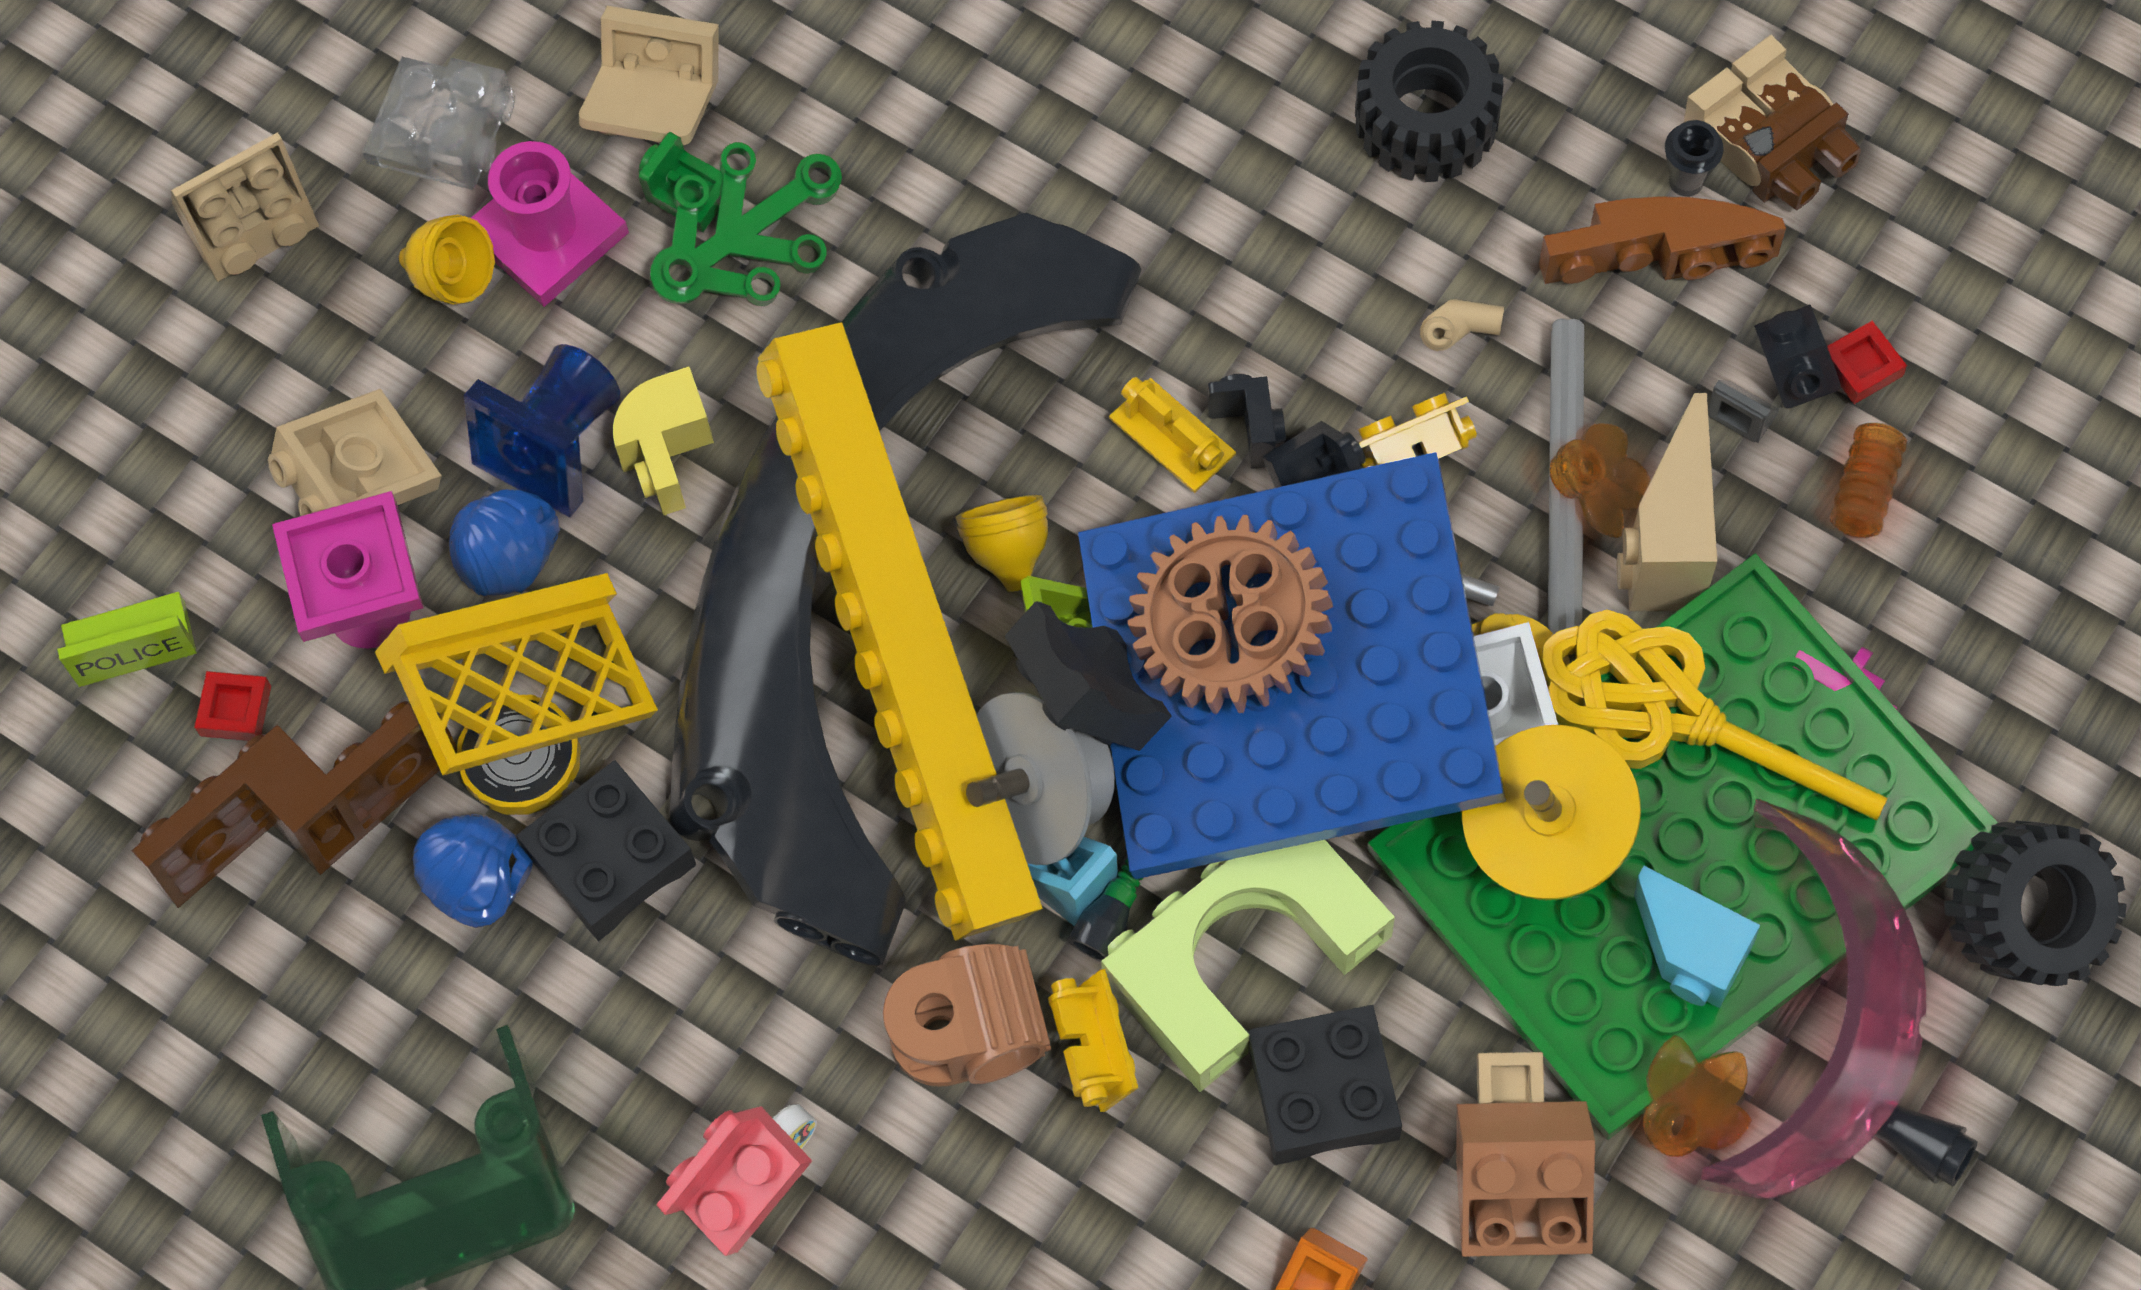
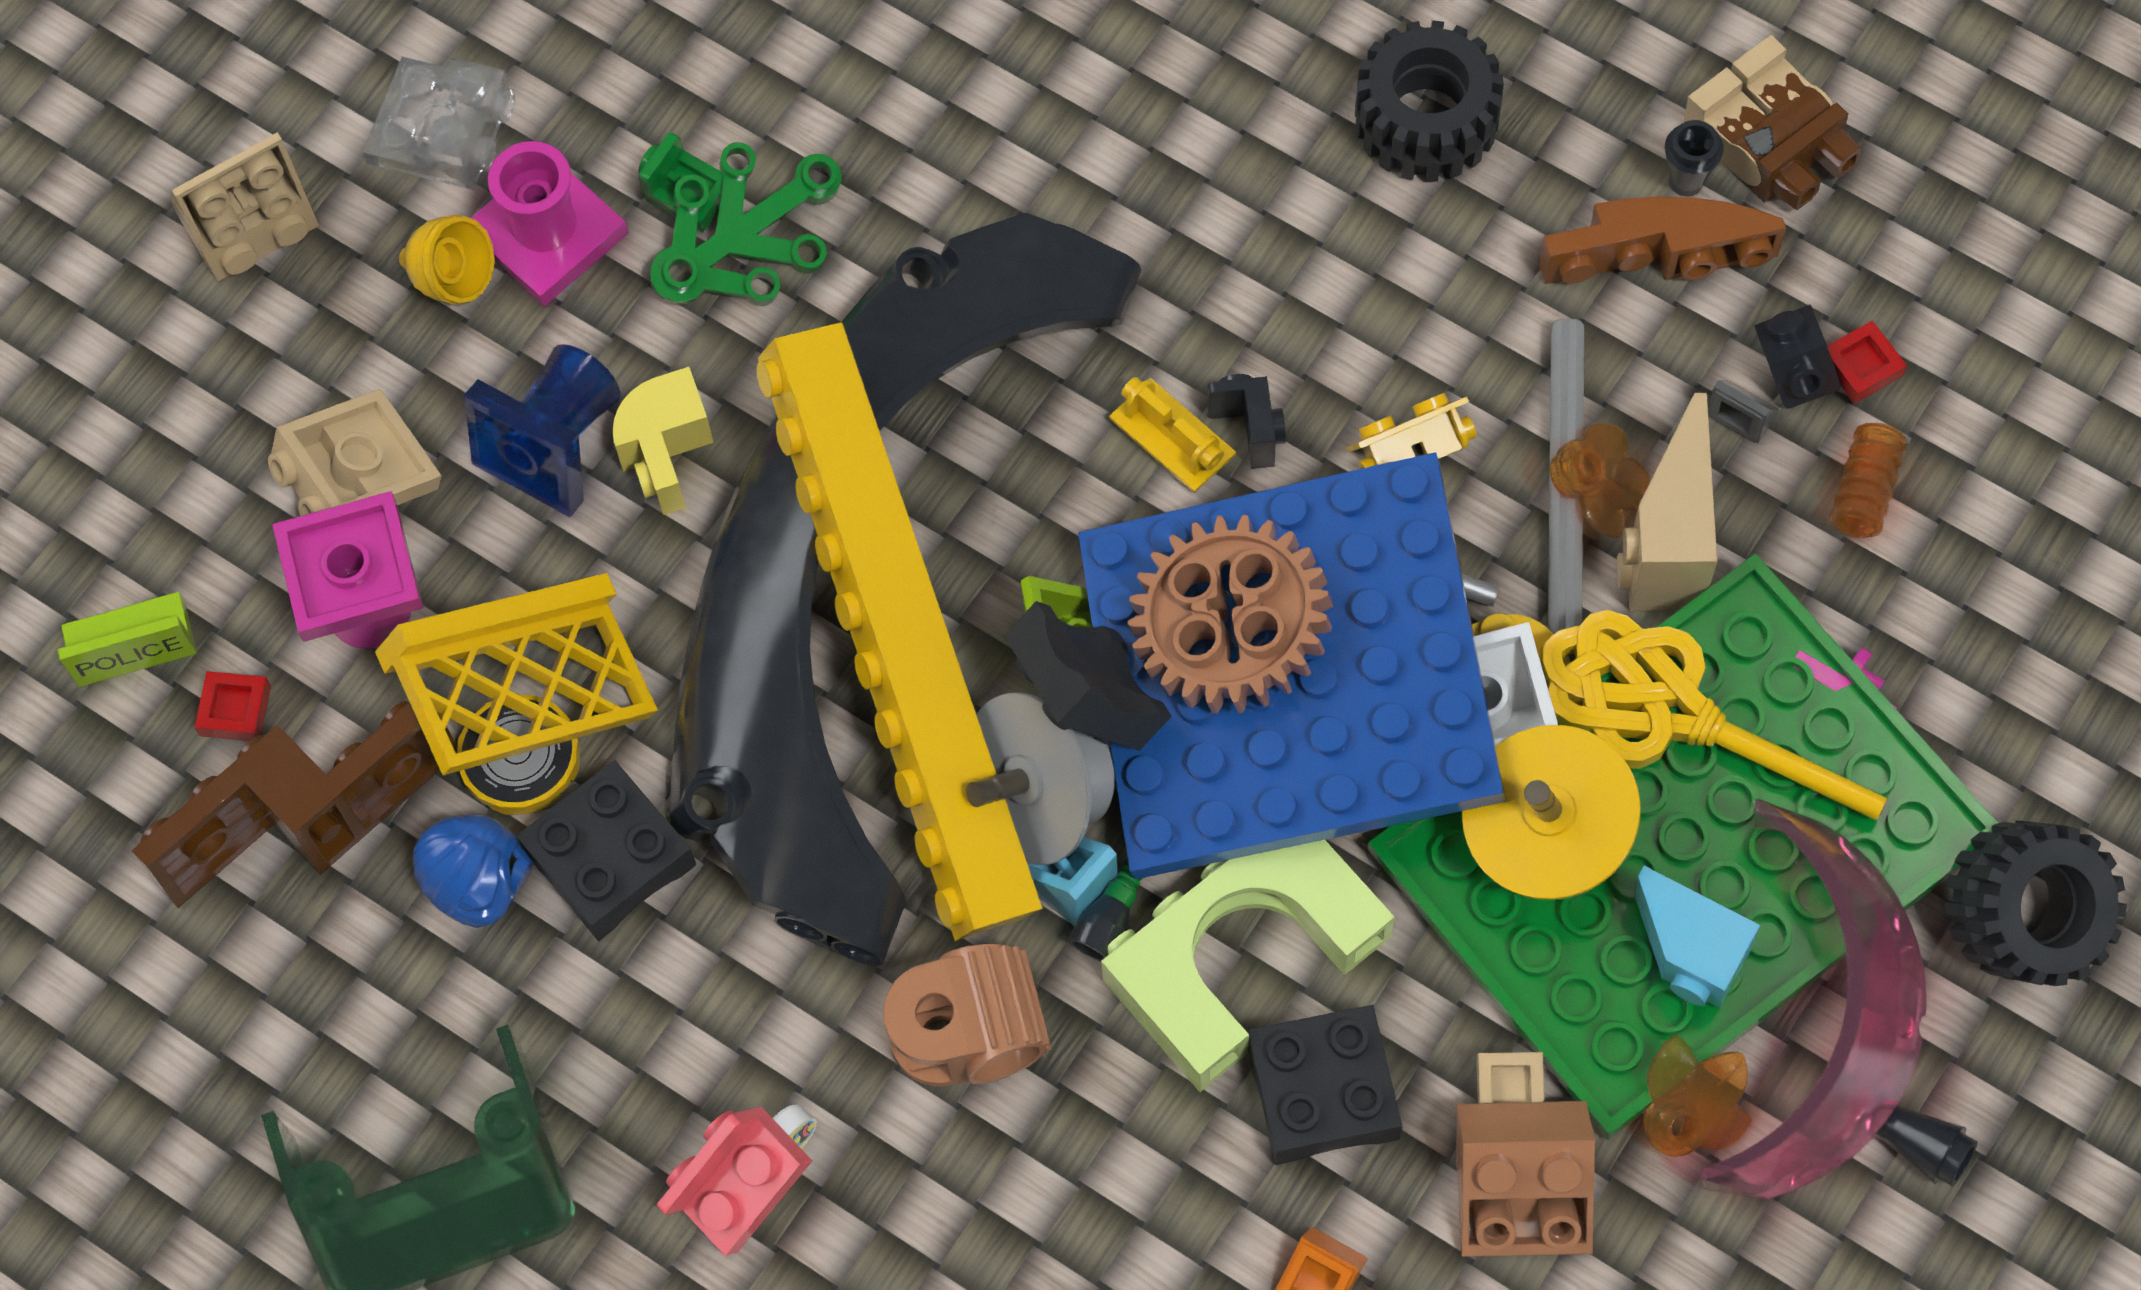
(503, 541): blue hair -> none
(652, 75): tan bracket -> none
(1006, 536): yellow helmet -> none
(1101, 1067): yellow hinge -> none
(1313, 455): black bracket -> none
(1456, 320): tan arm -> none

